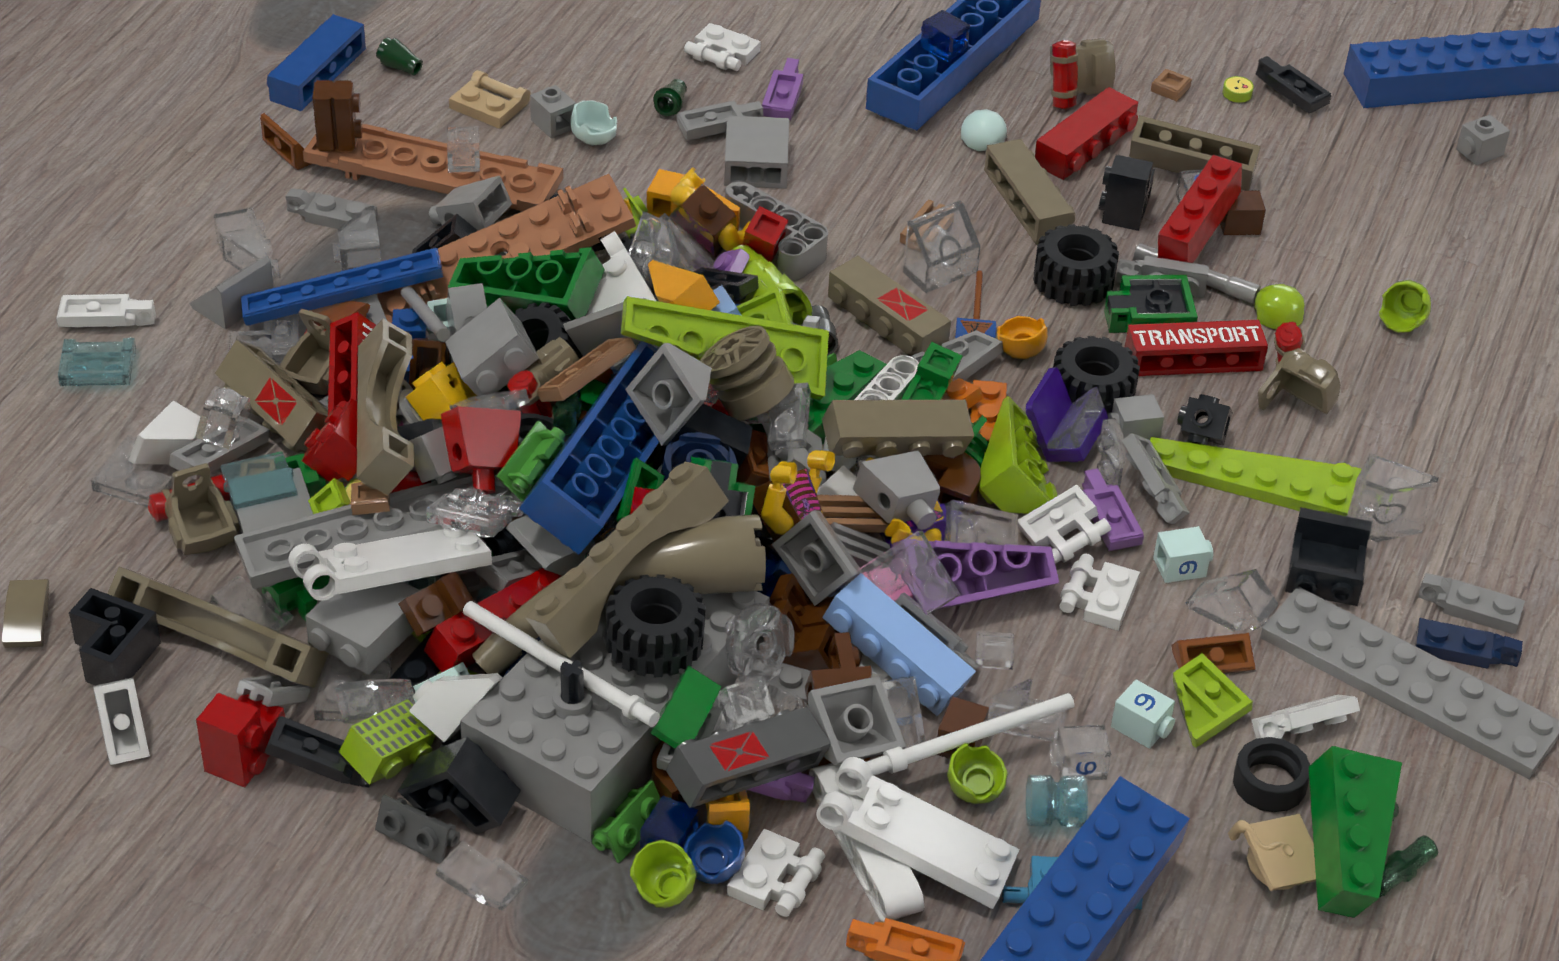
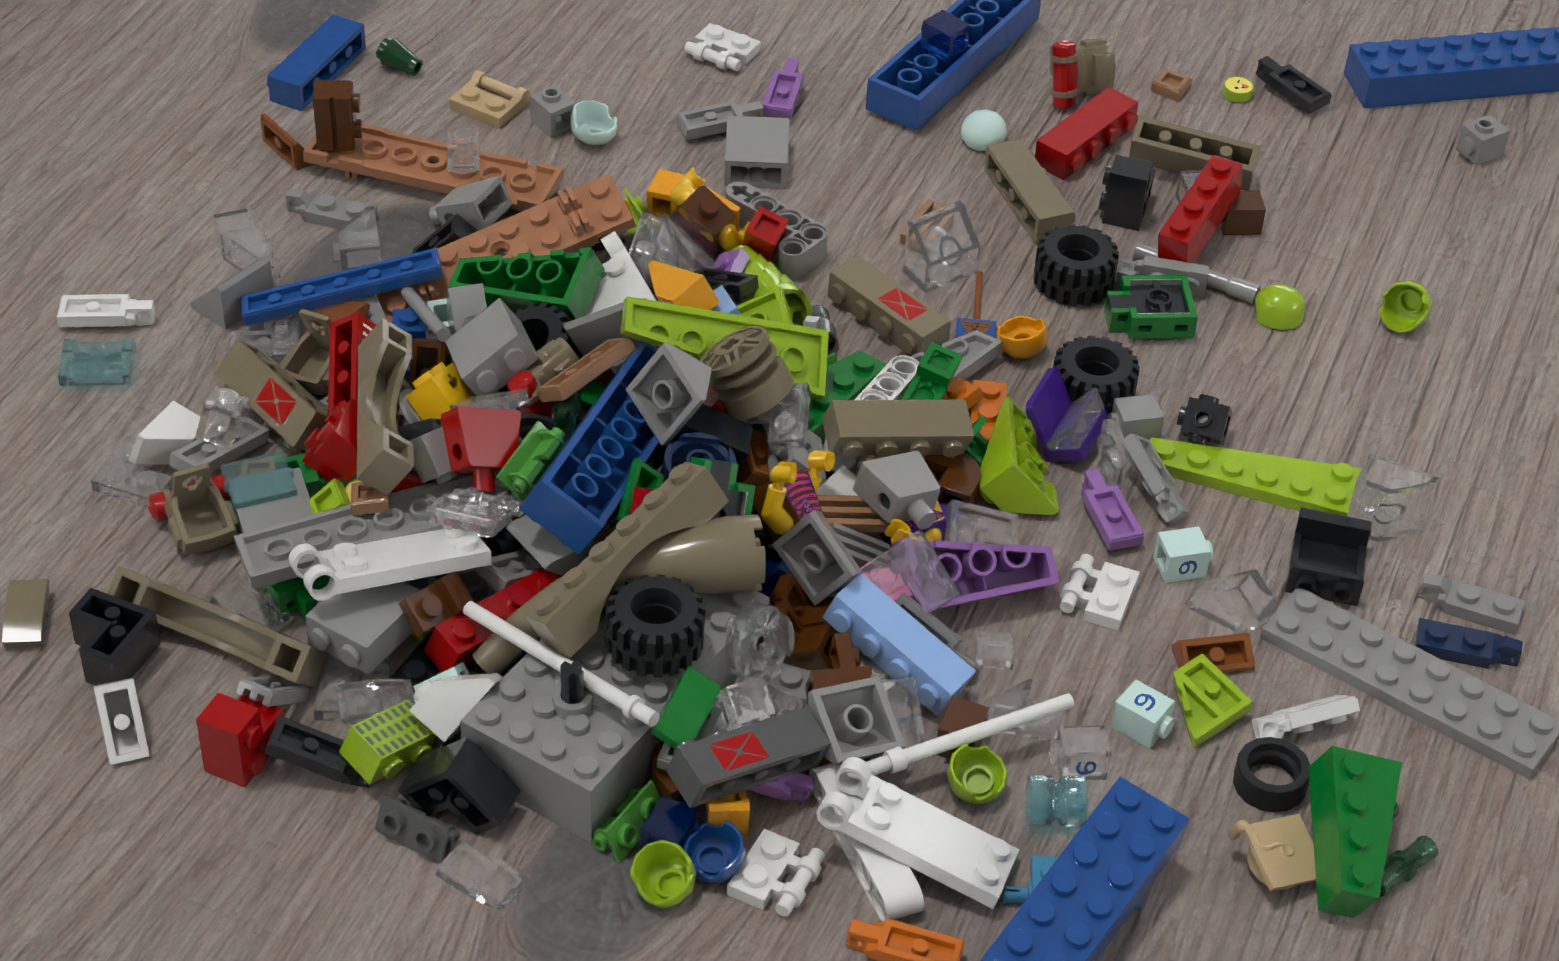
(670, 98): dark green cone -> none
(1059, 517): white plate -> none
(1198, 347): red brick -> none
(1299, 373): dark tan piece -> none

